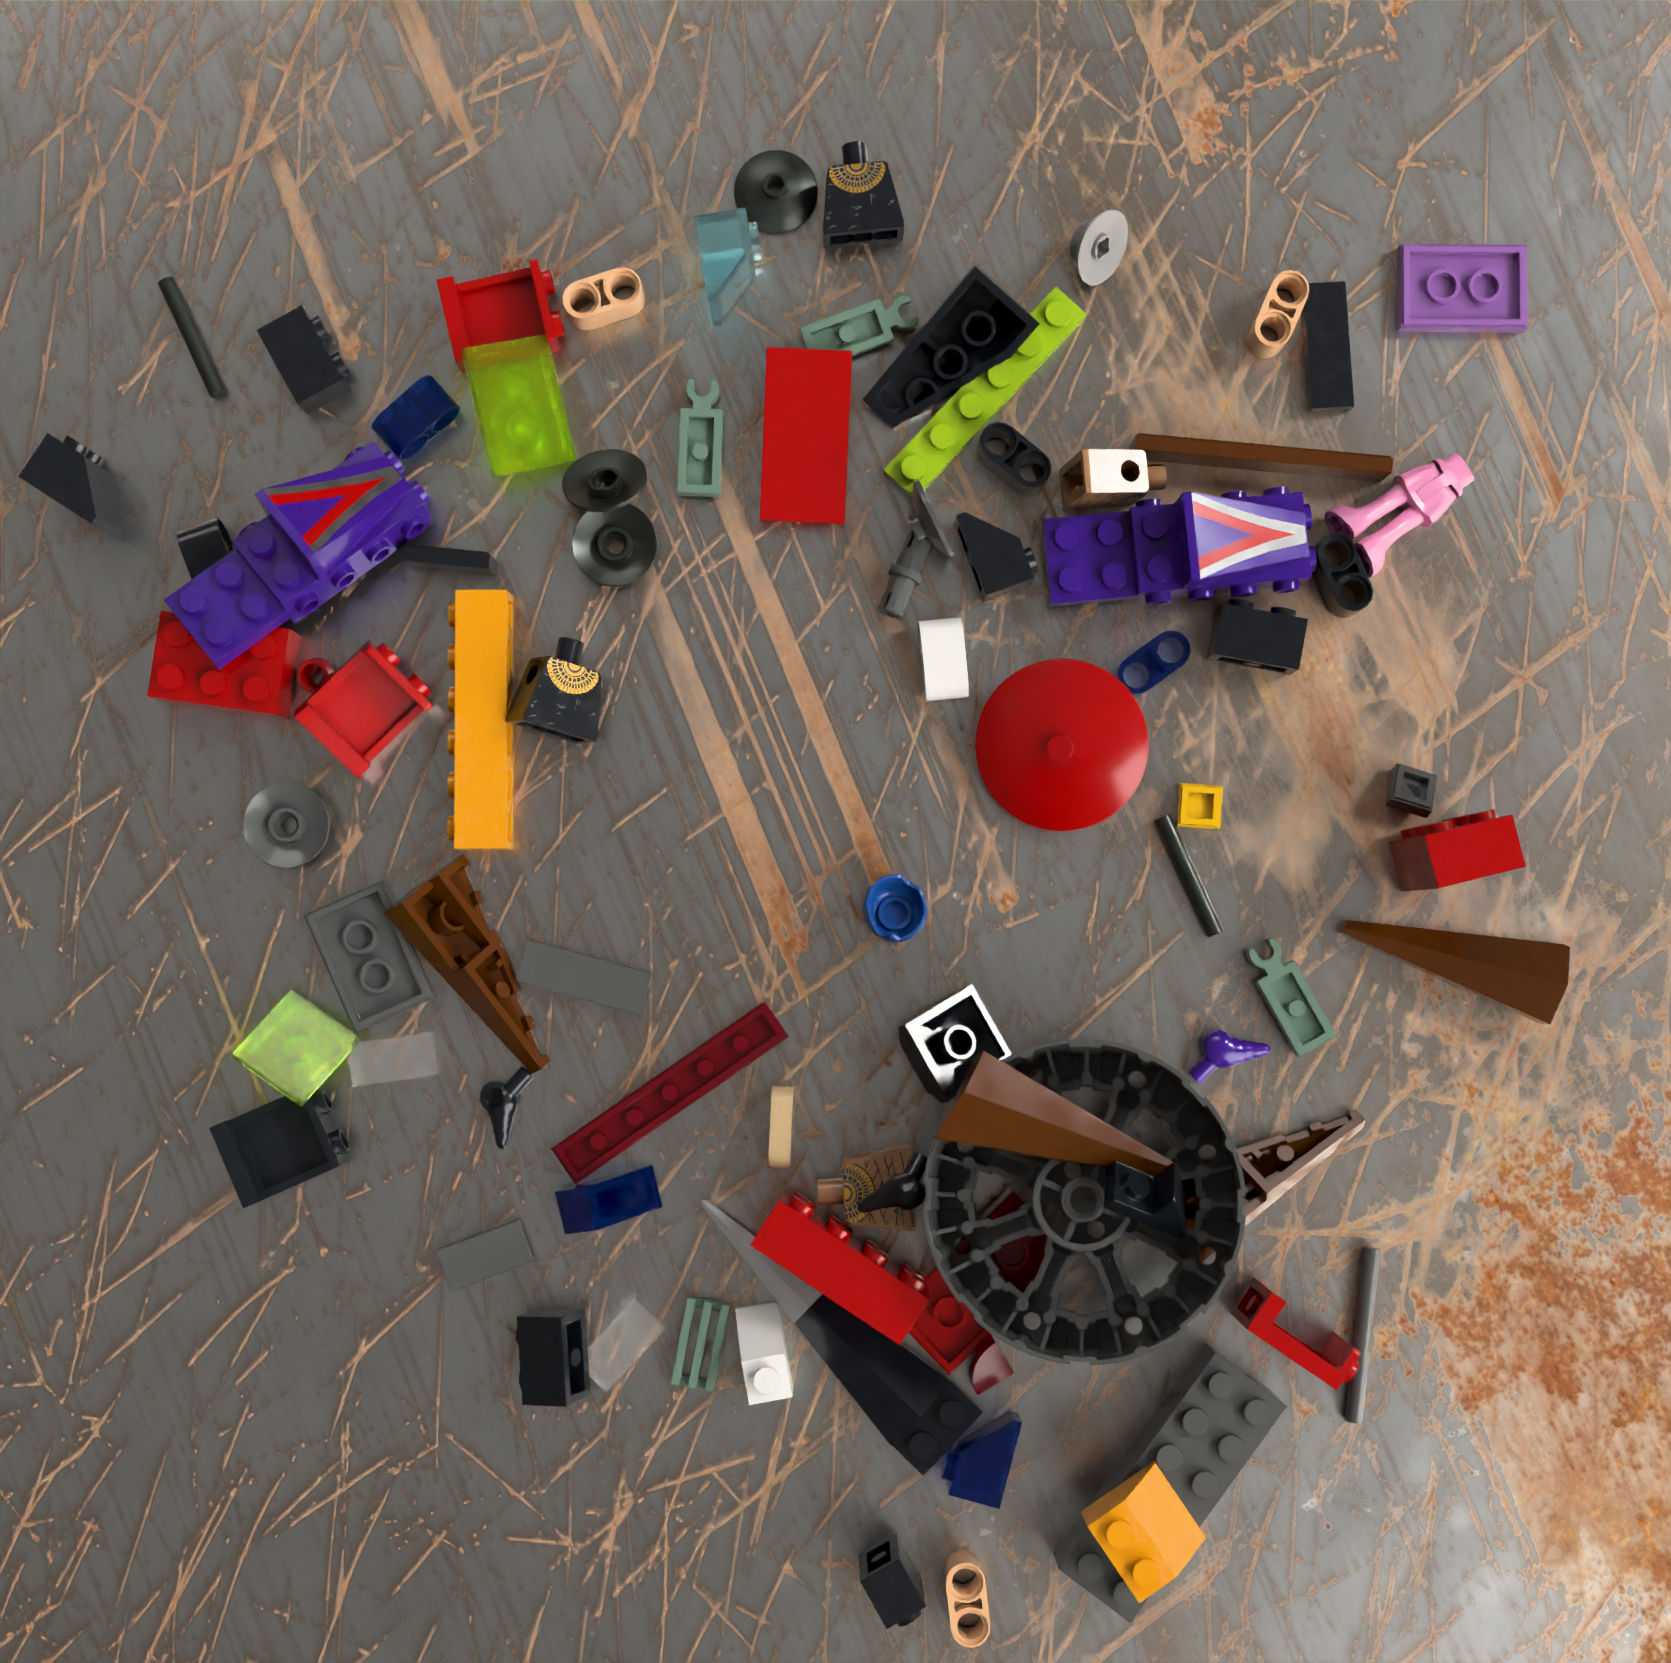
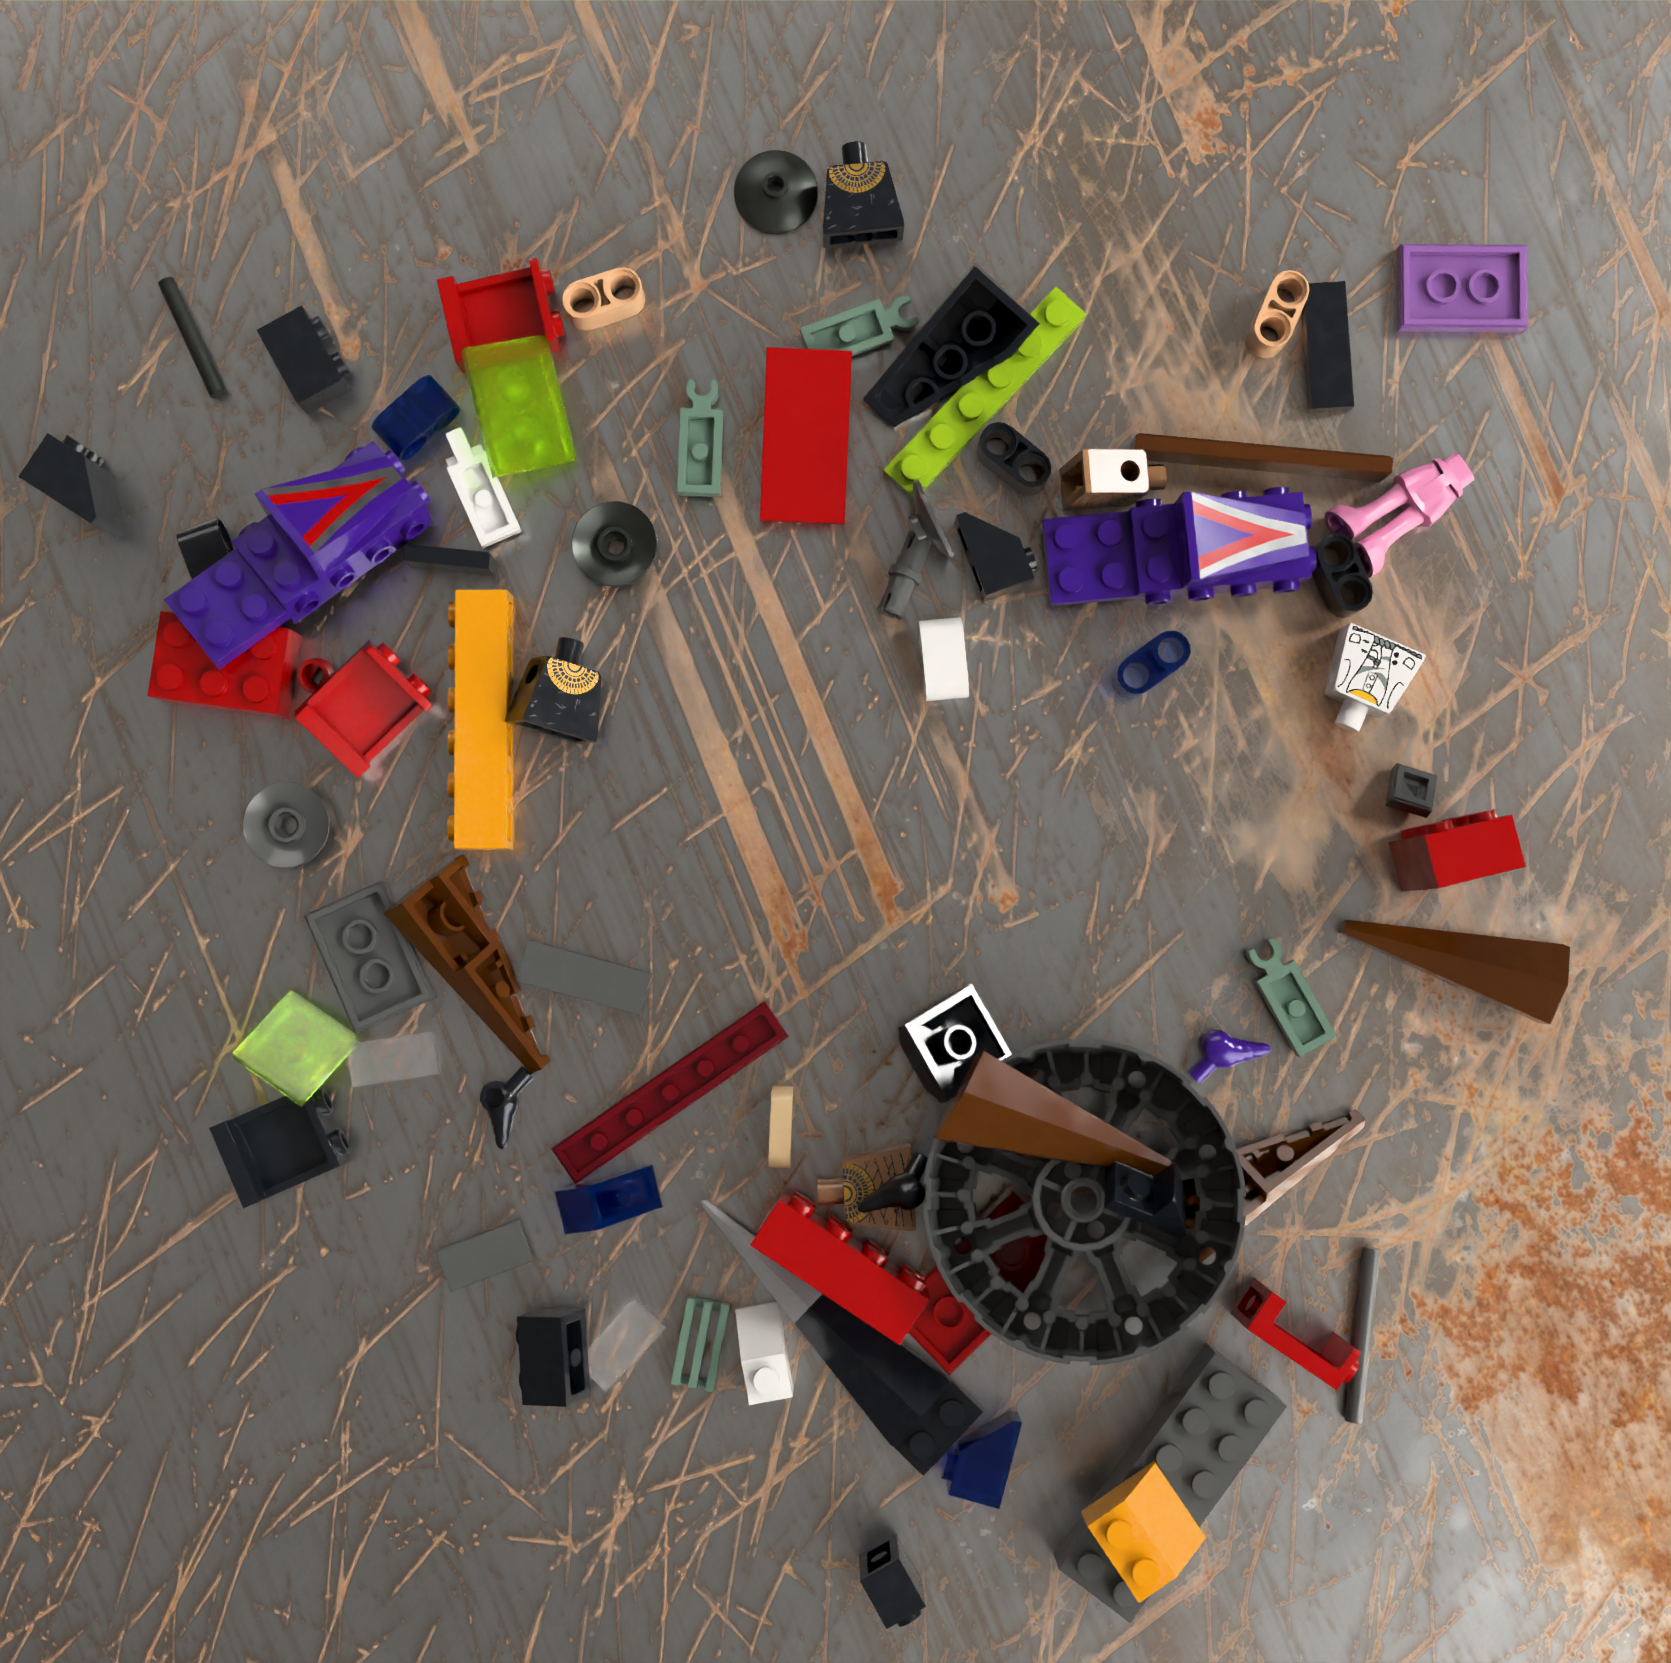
(479, 492): none -> white hinge
(604, 480): pearl dark grey dish -> none
(728, 257): clear light blue slope -> none
(894, 908): blue hair -> none
(966, 1599): light nougat beam -> none
(988, 1366): dark red tile -> none
(1062, 744): red dish -> none
(1099, 246): light grey piece -> none
(1189, 875): pearl dark grey bar -> none
(1198, 806): yellow tile -> none
(1257, 637): black brick -> none
(1368, 675): none -> torso

